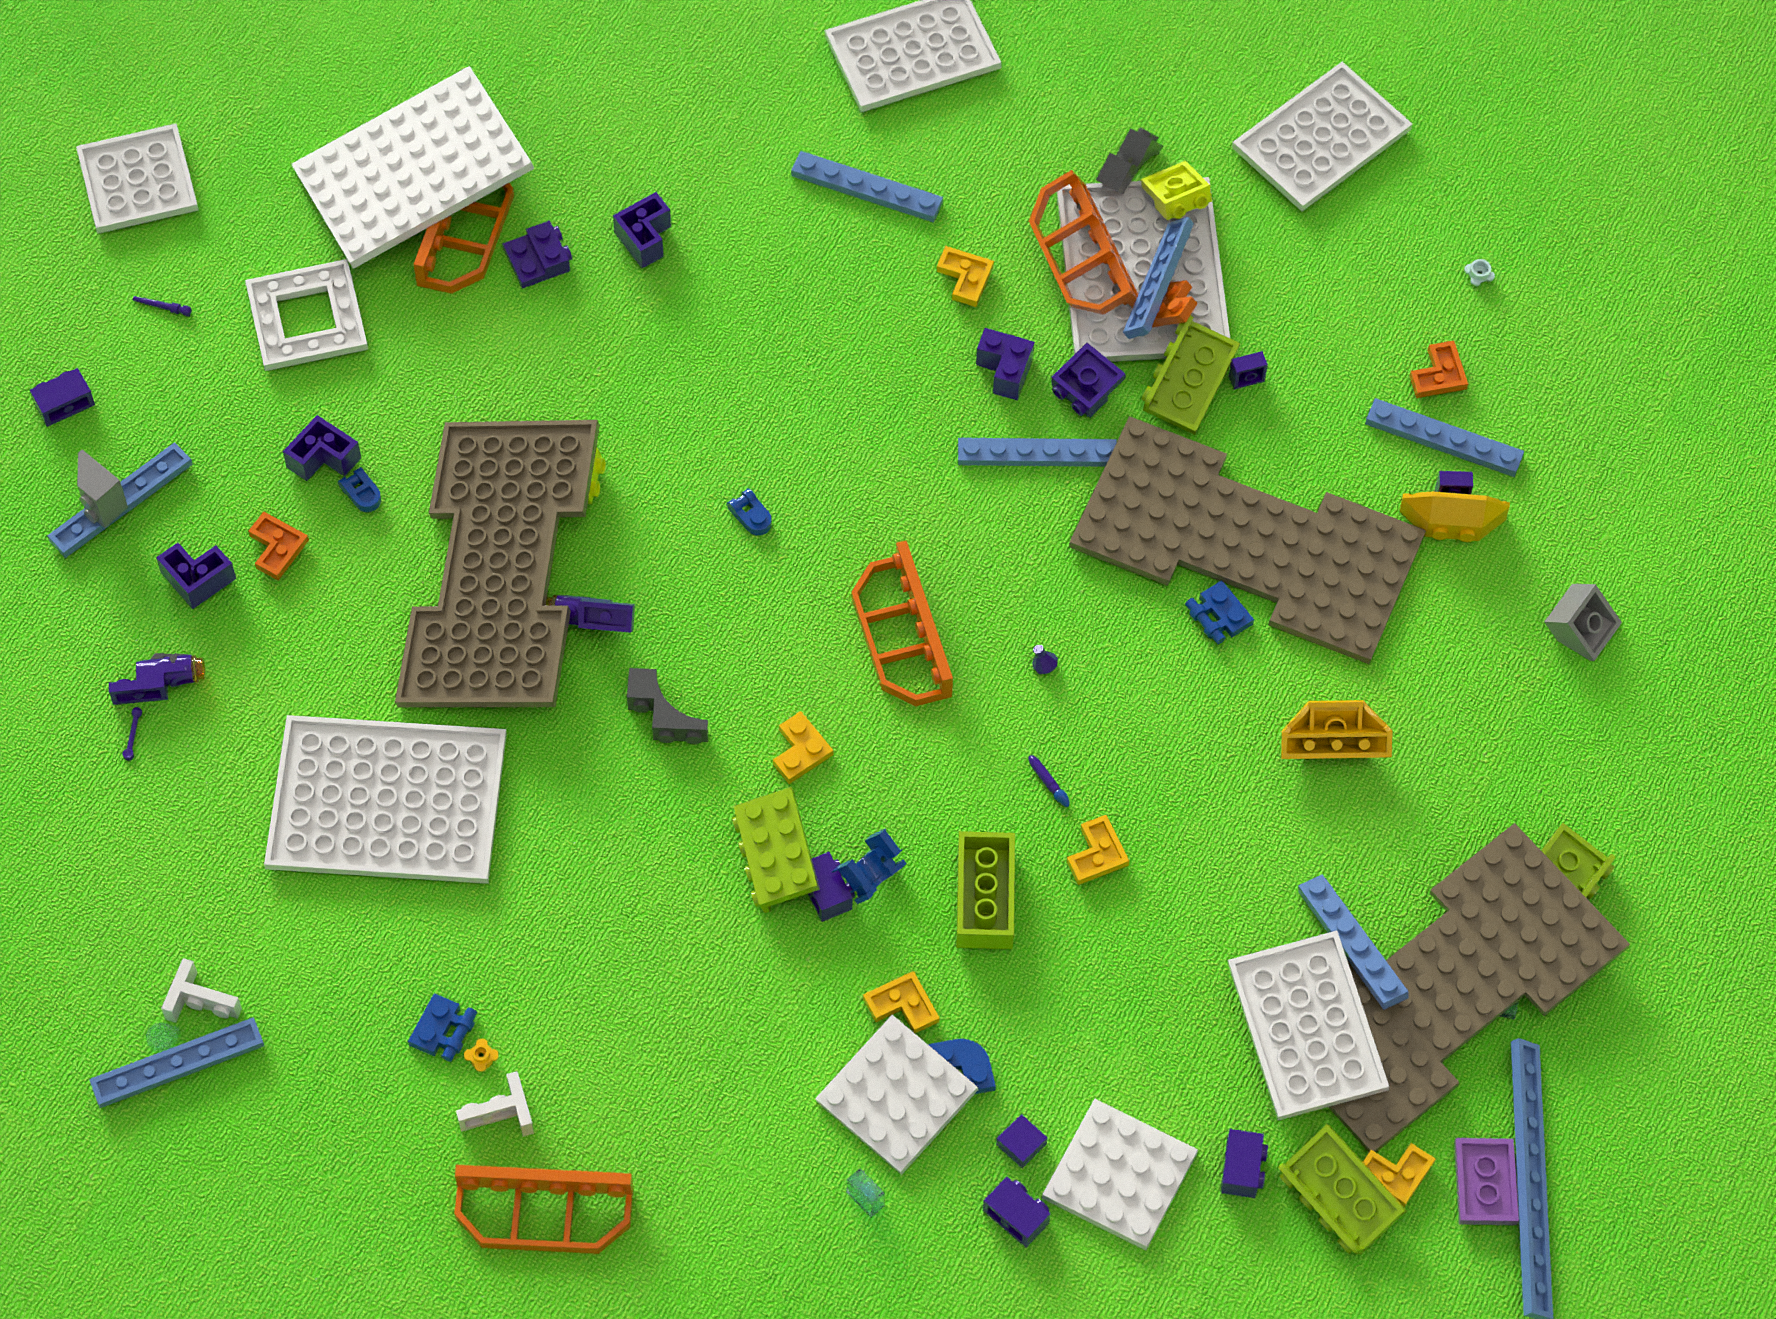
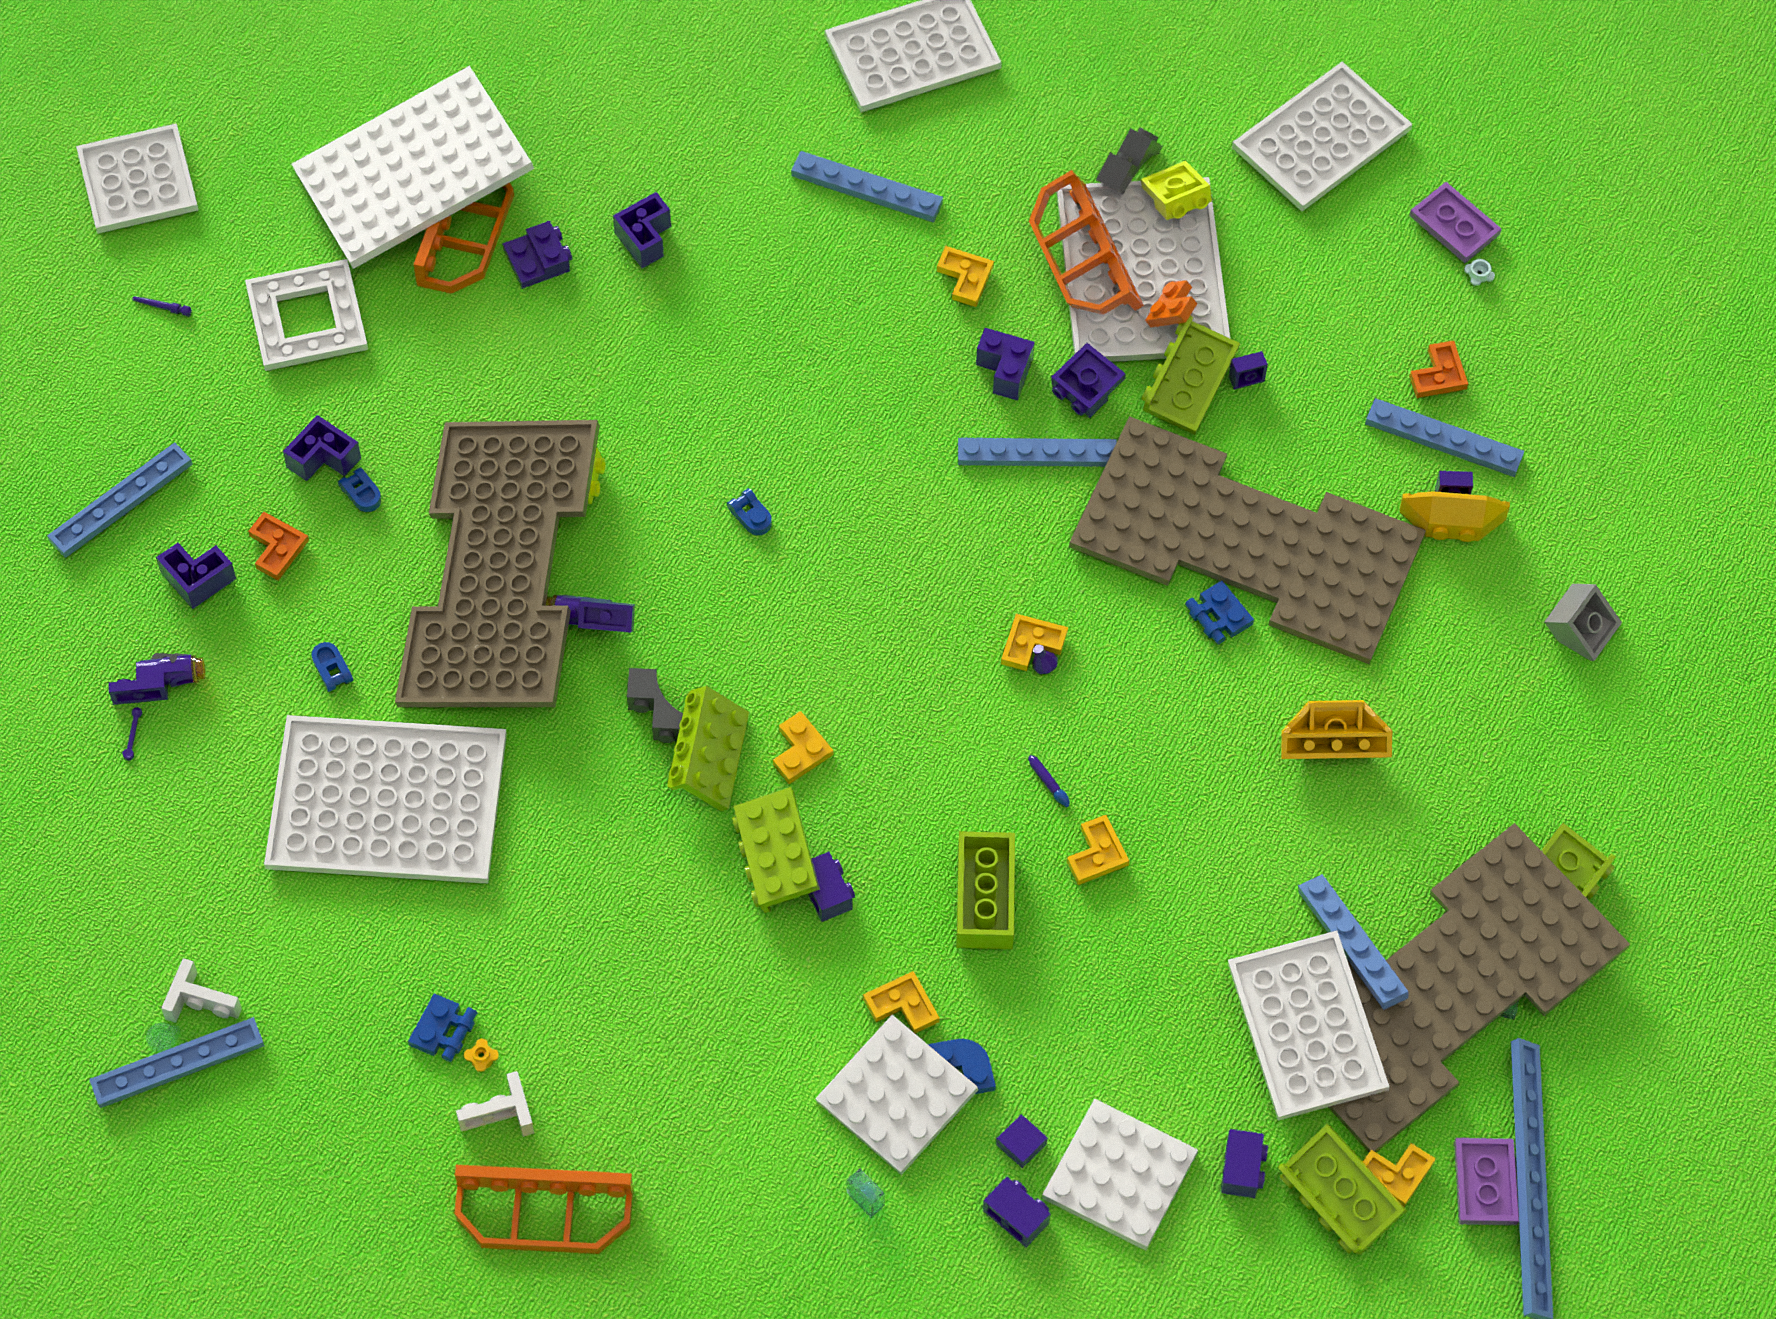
(62, 397): dark purple brick -> none
(99, 491): light grey slope -> none
(326, 658): none -> blue plate
(708, 747): none -> lime bracket
(872, 867): blue piece -> none
(925, 629): orange plate -> none
(1028, 633): none -> yellow plate
(1158, 278): medium blue plate -> none
(1455, 222): none -> medium lavender plate

